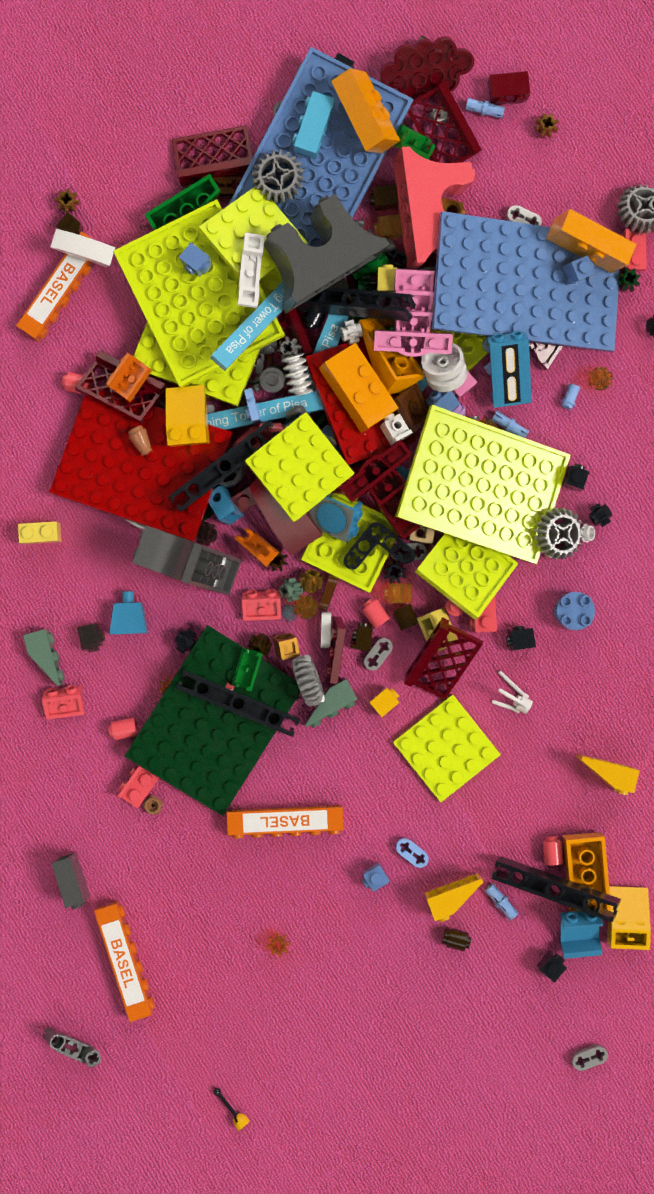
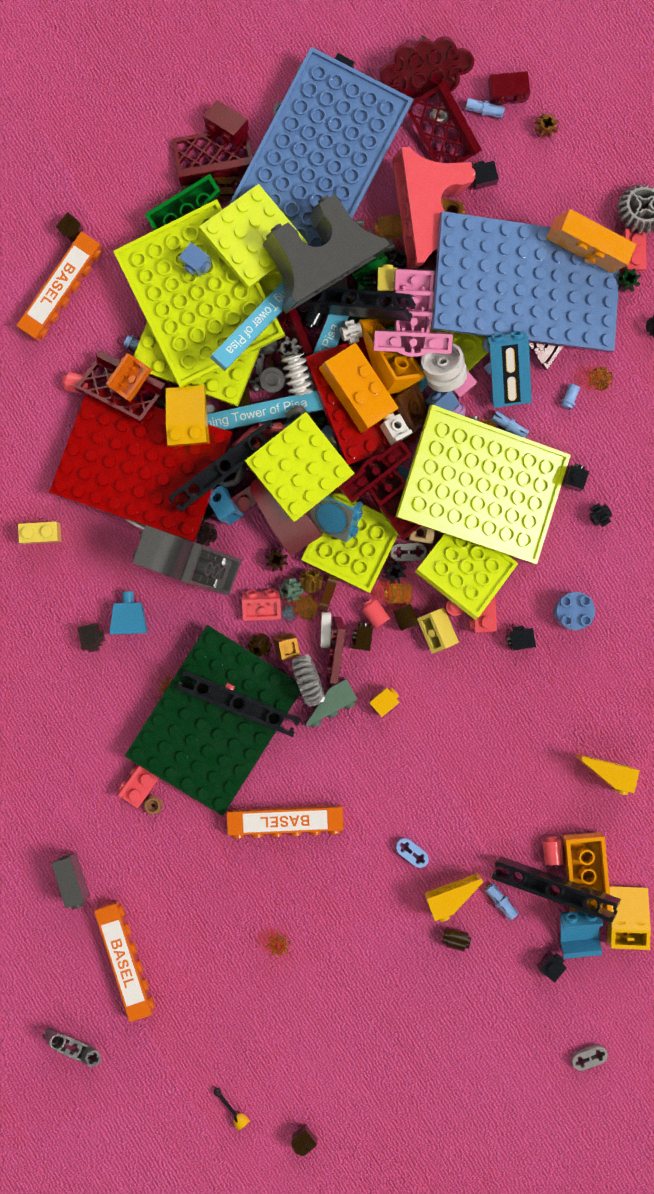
(41, 650): sand green slope -> none
(63, 702): coral bracket -> none
(64, 197): pearl gold gear -> none
(82, 247): white slope -> none
(123, 729): coral brick -> none
(131, 342): none -> light blue pin
(140, 439): nougat cone -> none
(185, 640): black gear -> none
(226, 123): none -> dark red brick
(247, 669): green hinge -> none
(250, 270): white slope -> none
(252, 410): light blue plate -> none
(257, 547): orange hinge -> none
(285, 174): light grey gear -> none
(303, 1140): none -> dark brown piece
(313, 124): medium azure brick -> none
(365, 110): light orange brick -> none
(373, 541): black beam -> none
(375, 877): medium blue brick -> none
(382, 656): light grey beam -> none
(384, 197): dark brown brick -> none
(415, 141): green hinge -> none
(431, 648): dark red fence -> none
(446, 748): neon yellow plate -> none
(485, 174): none -> black brick
(521, 702): white plant -> none
(524, 213): white beam -> none
(566, 532): light grey gear -> none
(579, 269): medium blue brick -> none
(588, 533): white plate -> none

